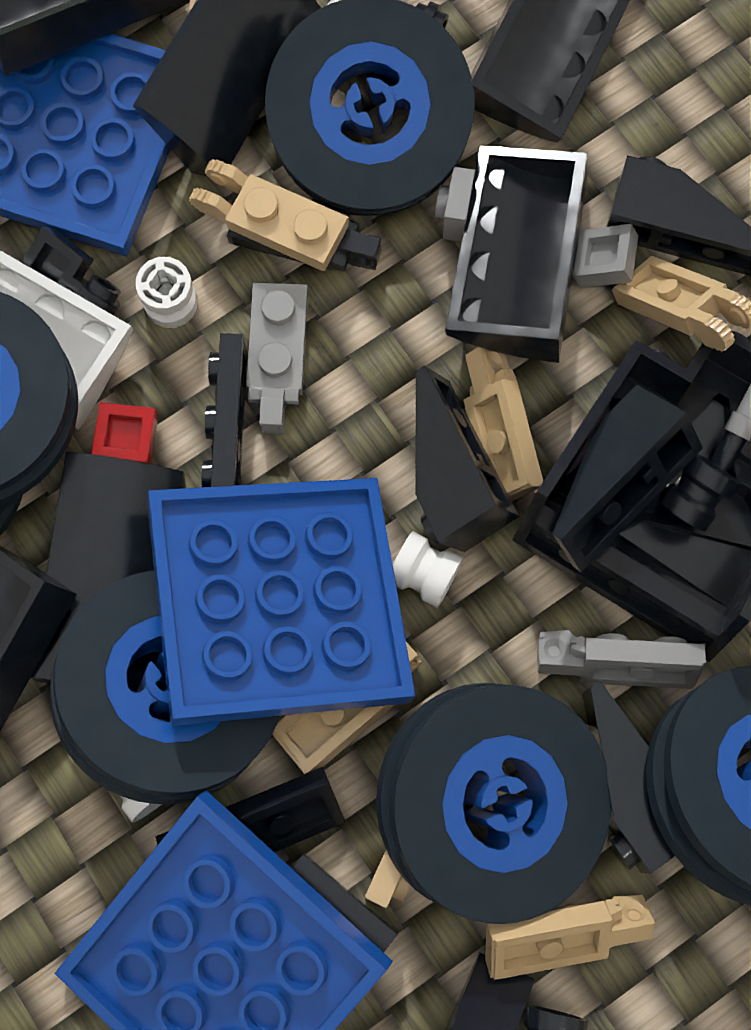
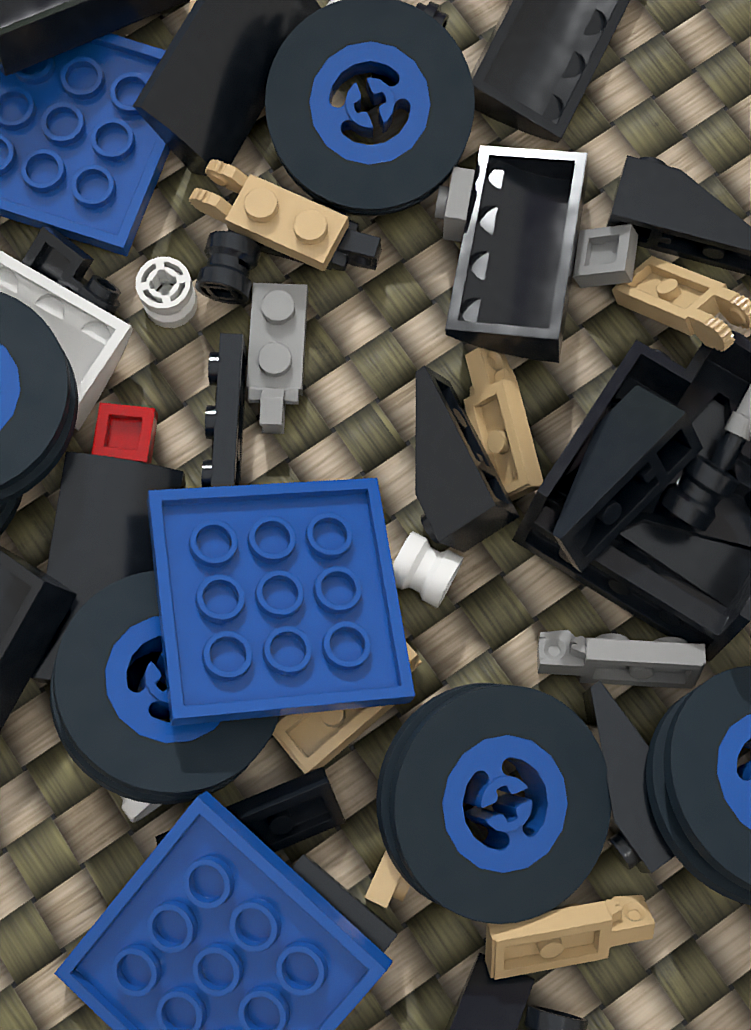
(228, 267): none -> black wheel

